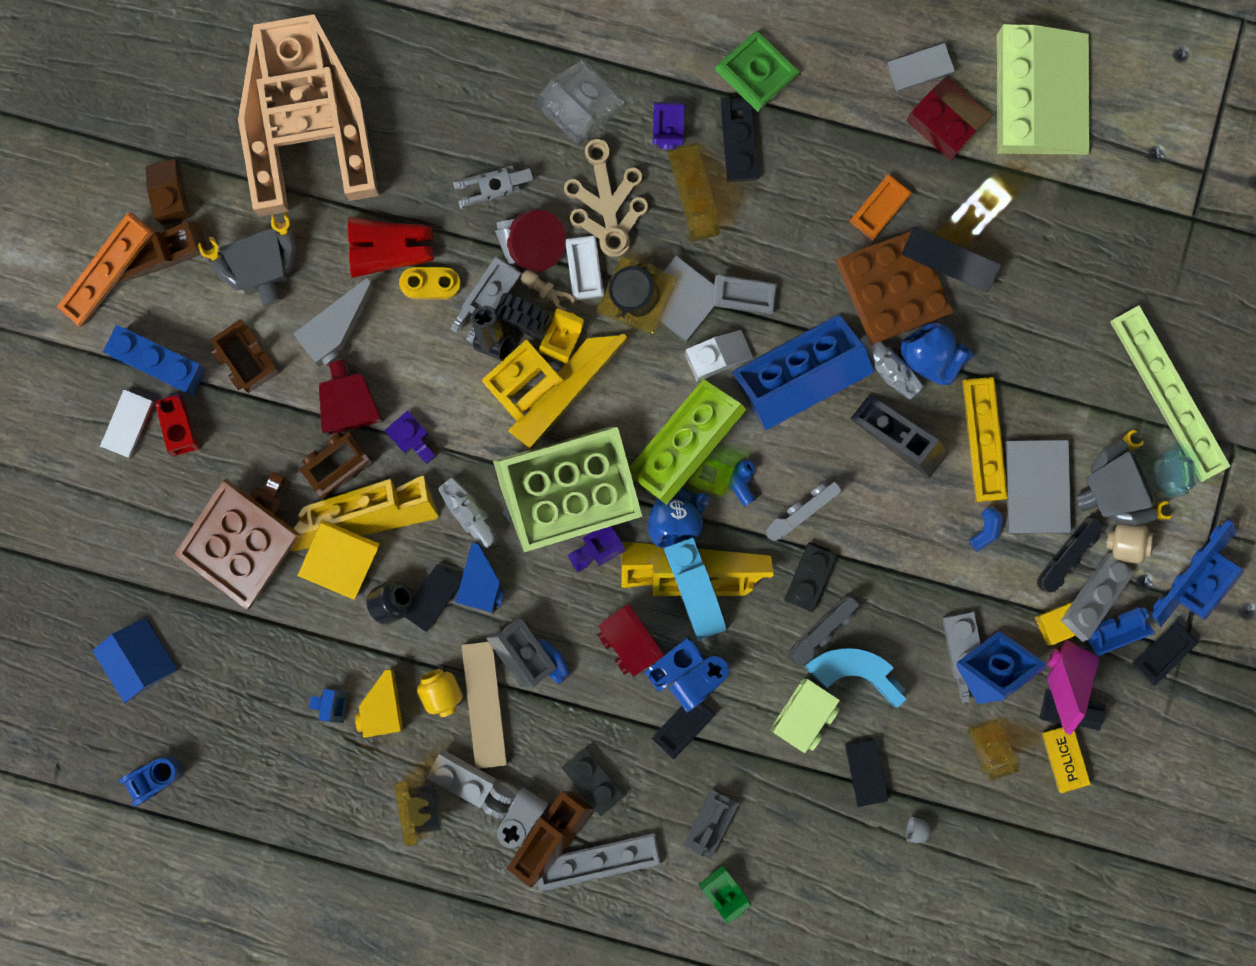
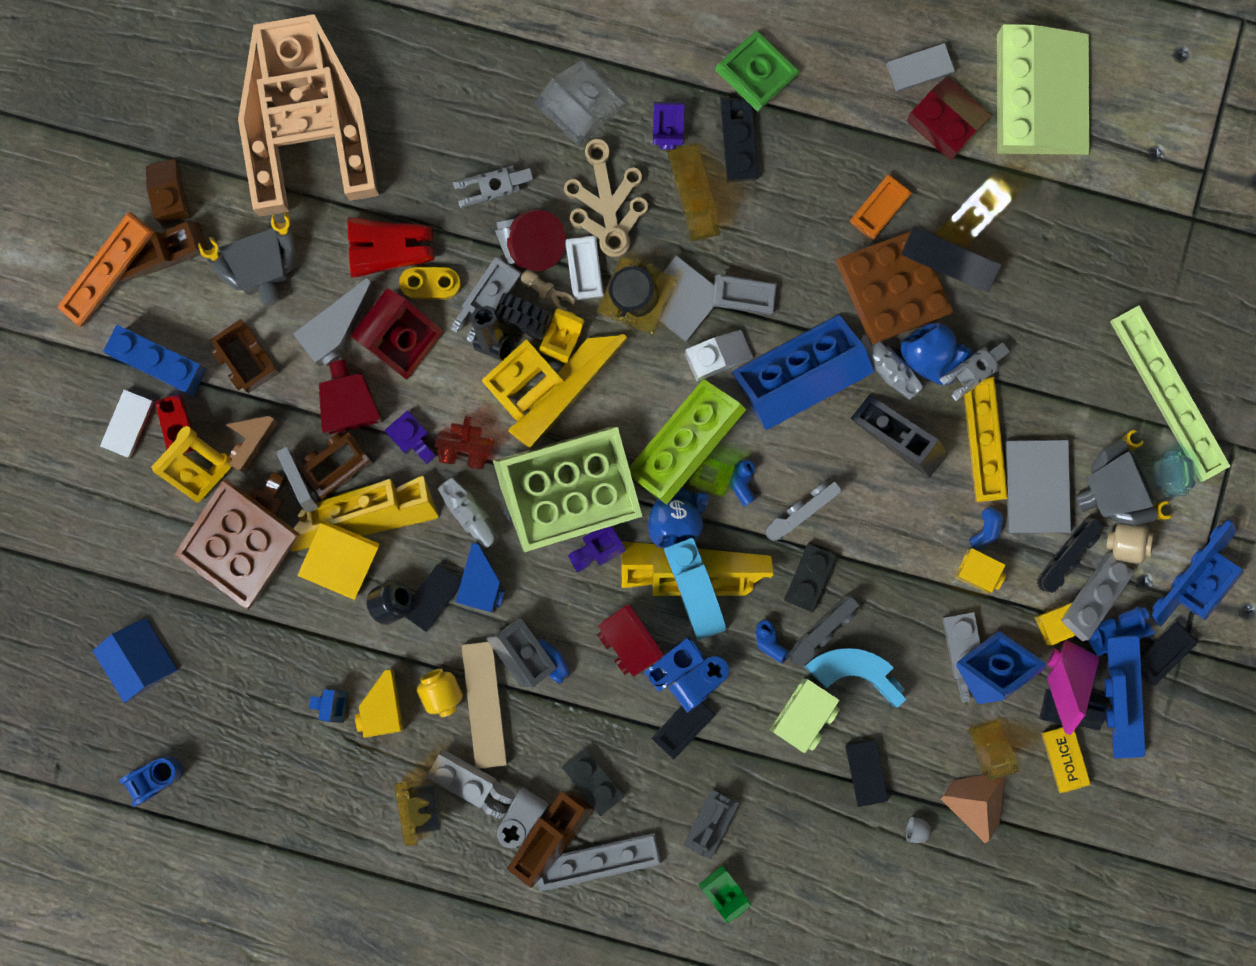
(186, 473): none -> yellow plate
(256, 433): none -> medium nougat slope
(297, 480): none -> light grey tile
(397, 333): none -> dark red slope
(450, 443): none -> clear red hips
(768, 642): none -> blue arm
(975, 369): none -> light grey hinge
(977, 803): none -> nougat slope
(981, 571): none -> yellow brick
(1125, 695): none -> blue bracket

